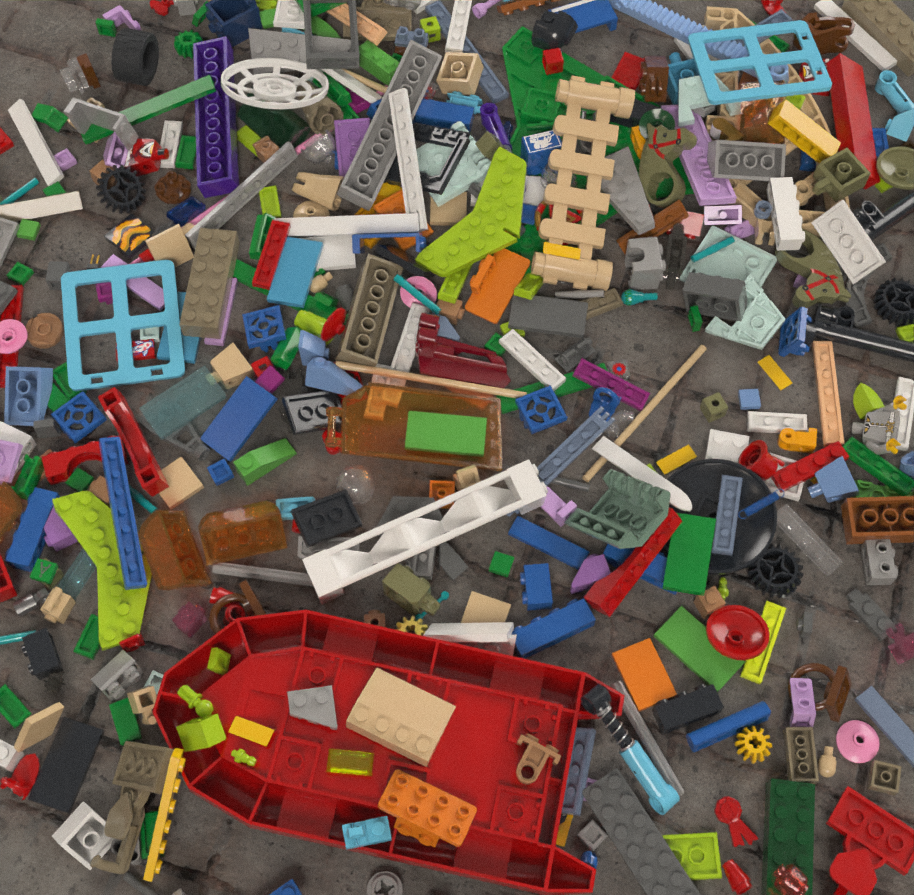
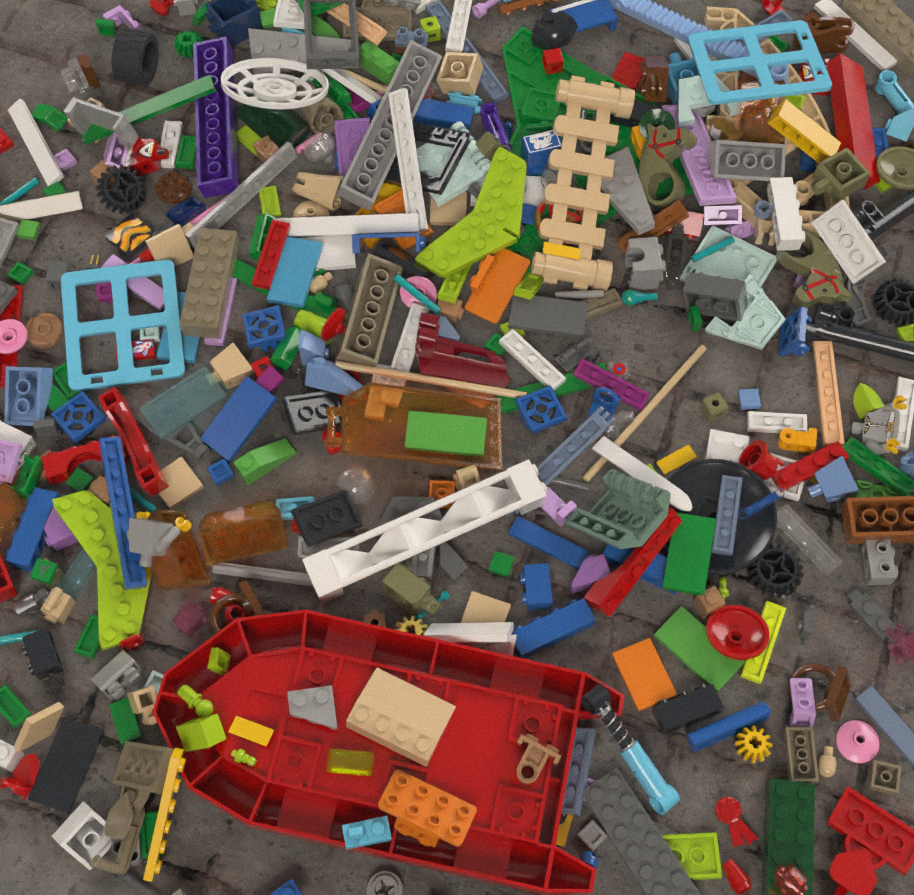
(152, 537): none -> light grey torso
(648, 740): light grey axle -> none
(775, 372): yellow sticker -> none

